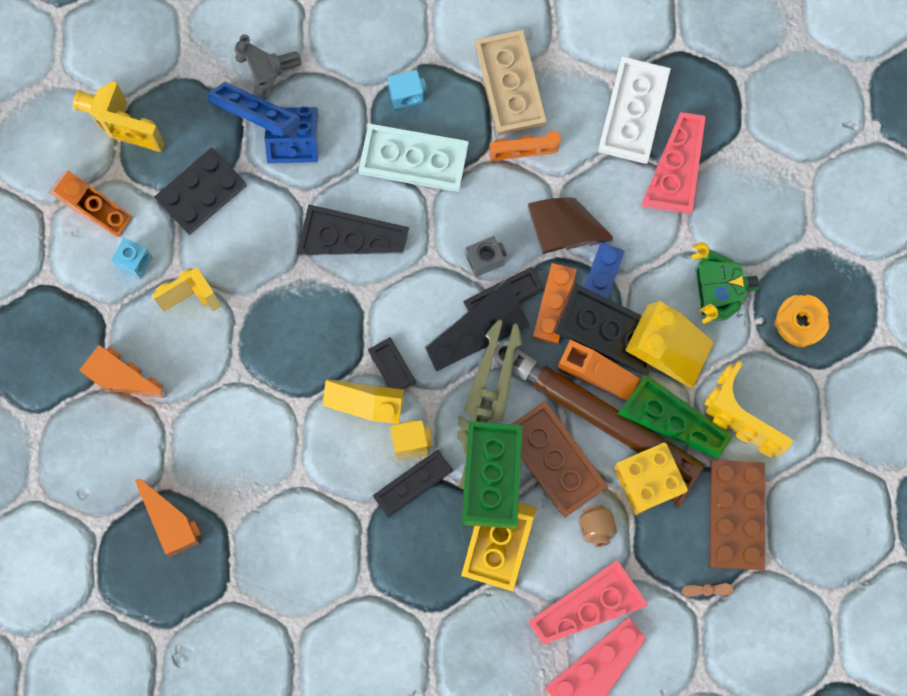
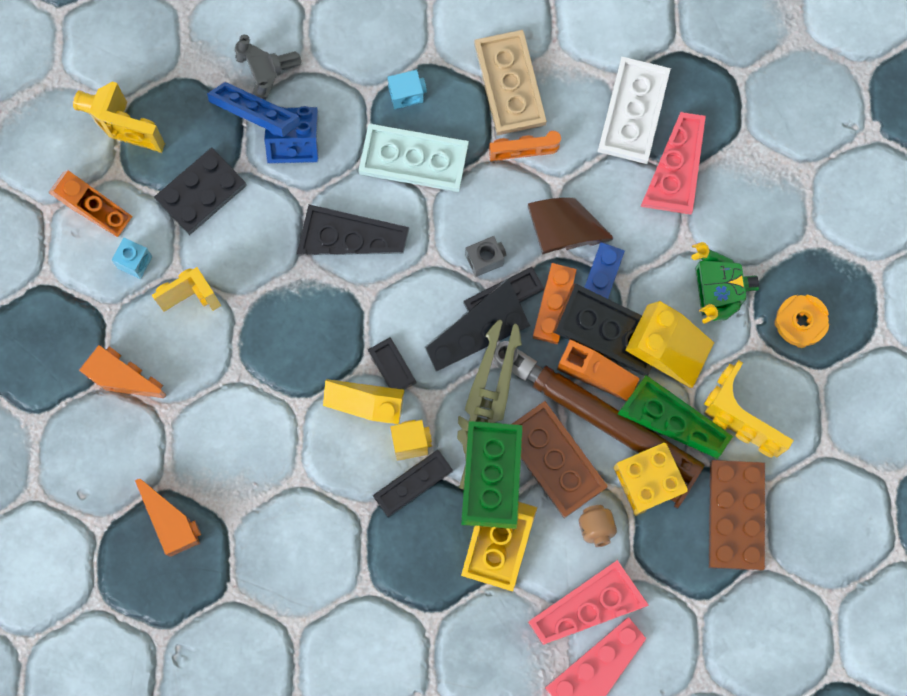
(707, 590): nougat piece -> none

